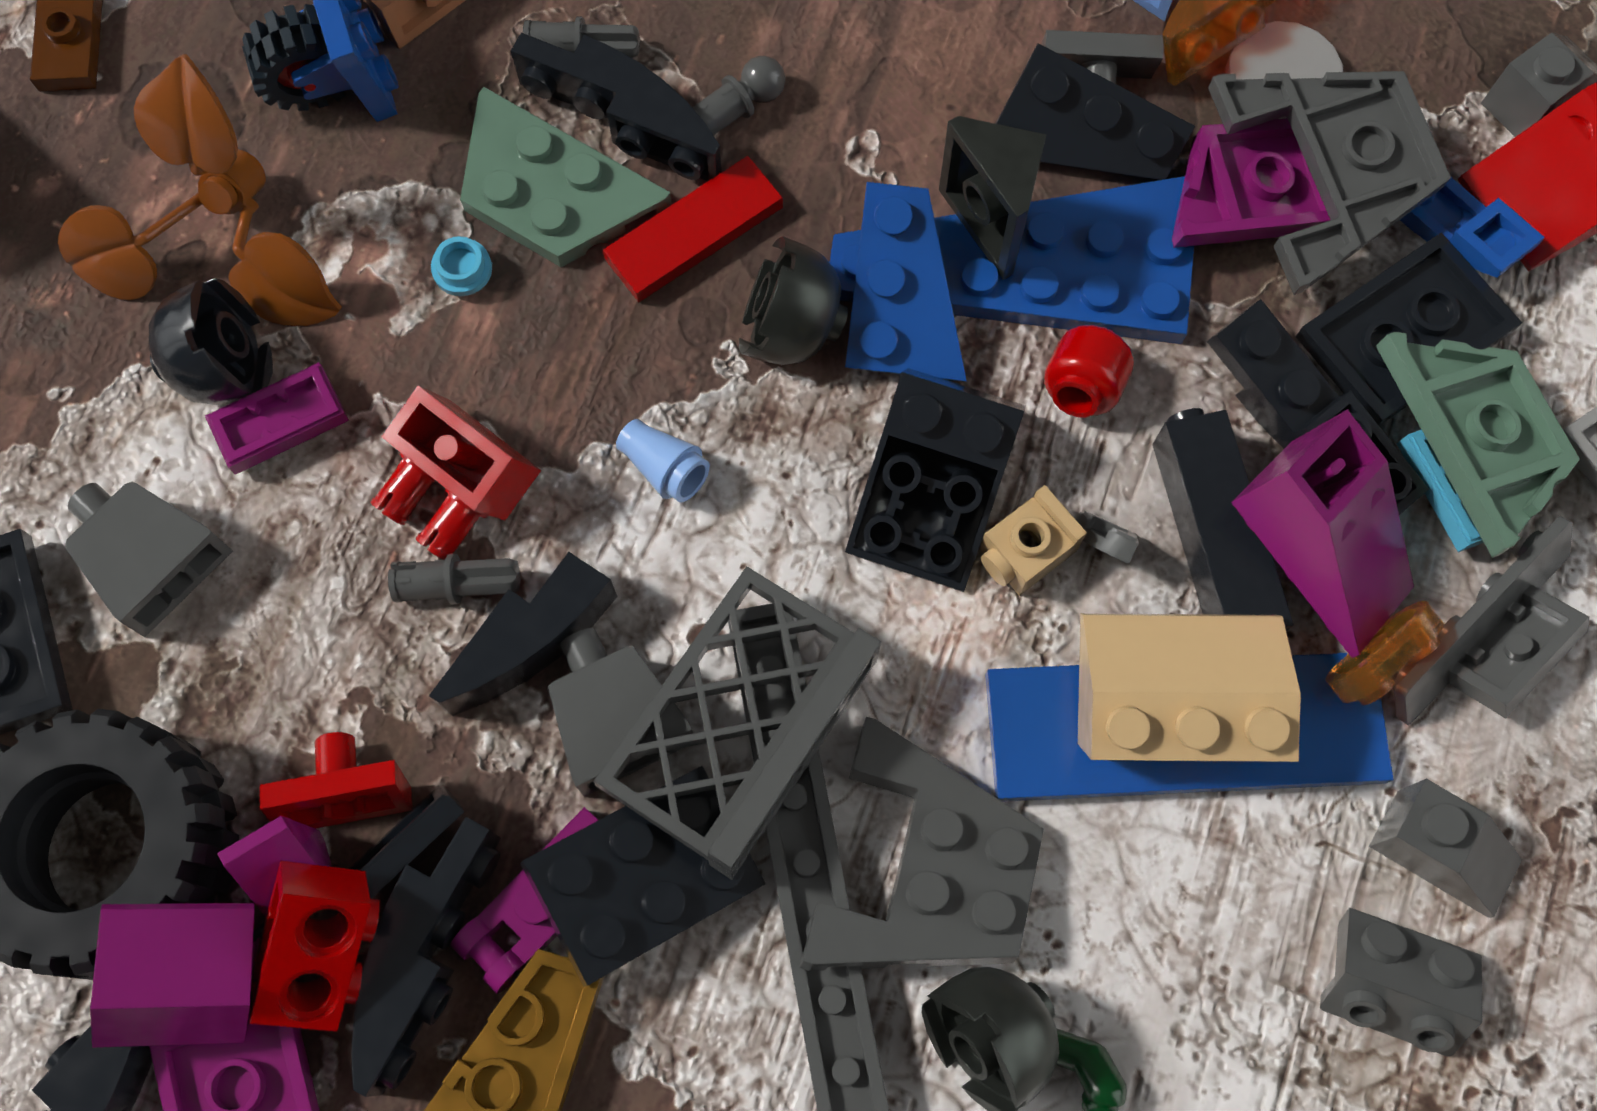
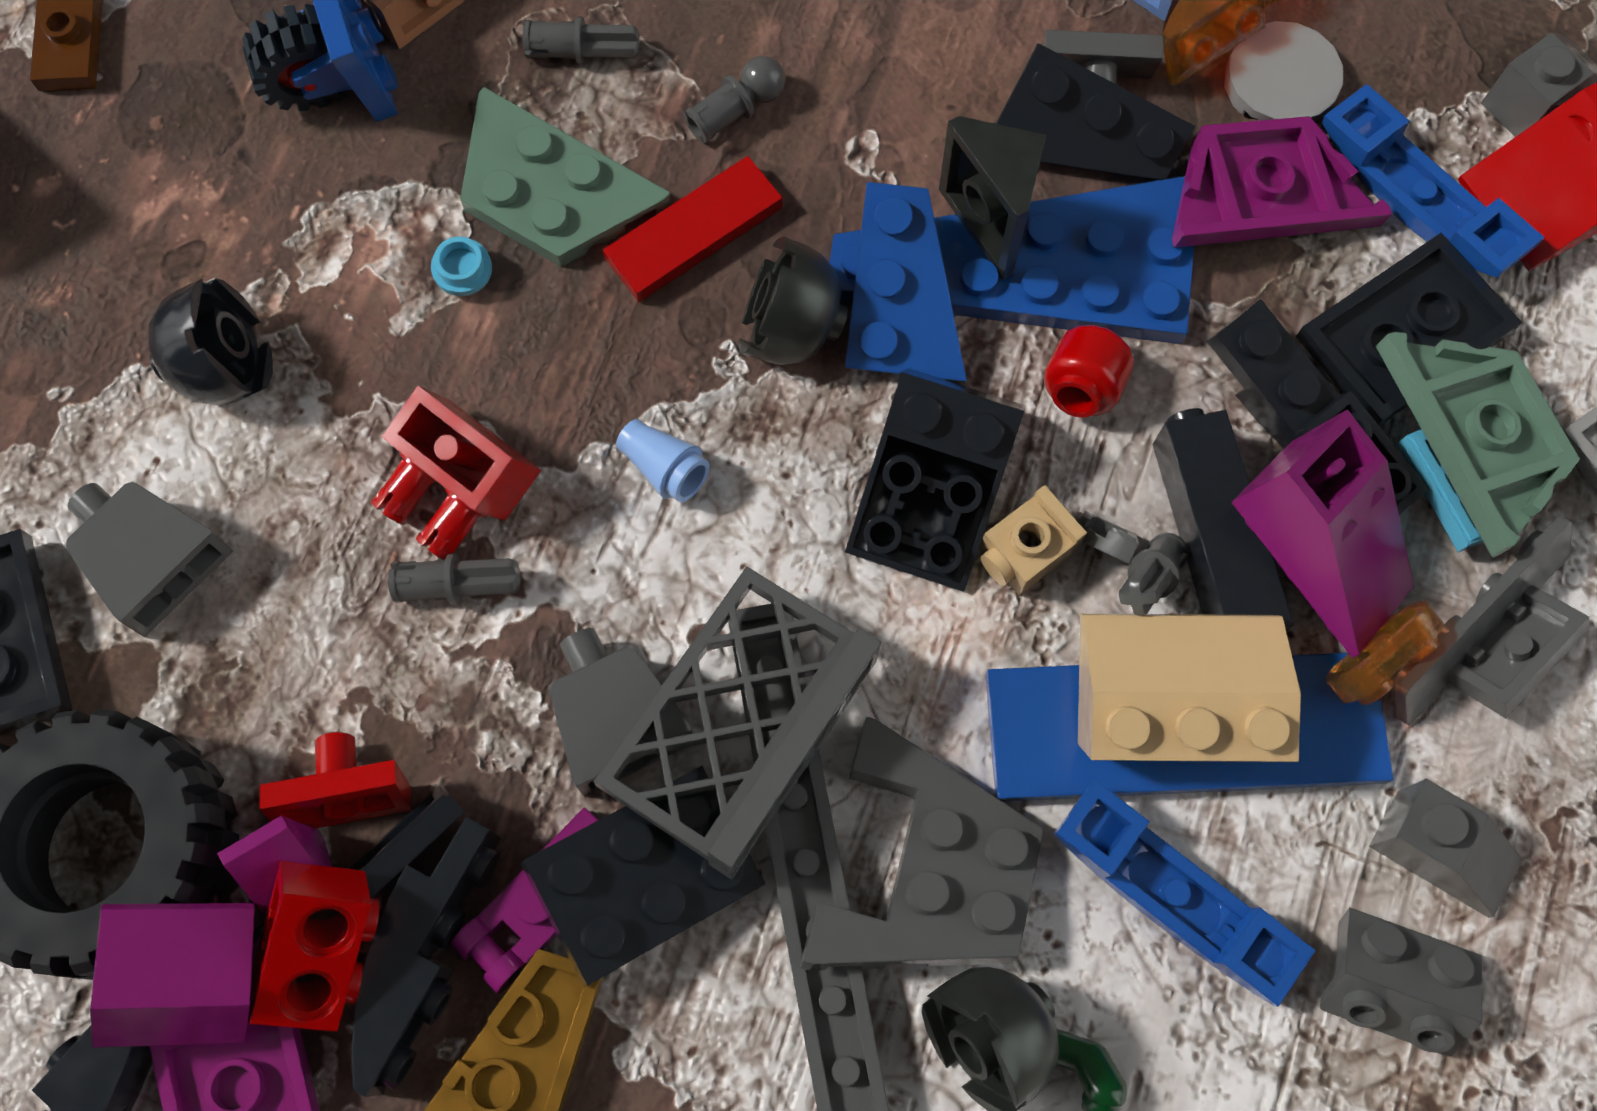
(186, 125): dark orange plant -> none
(276, 418): magenta plate -> none
(524, 636): black slope -> none
(641, 108): black slope -> none
(1154, 572): none -> dark grey axle
(1182, 897): none -> blue slope
(1361, 146): dark grey wing -> none

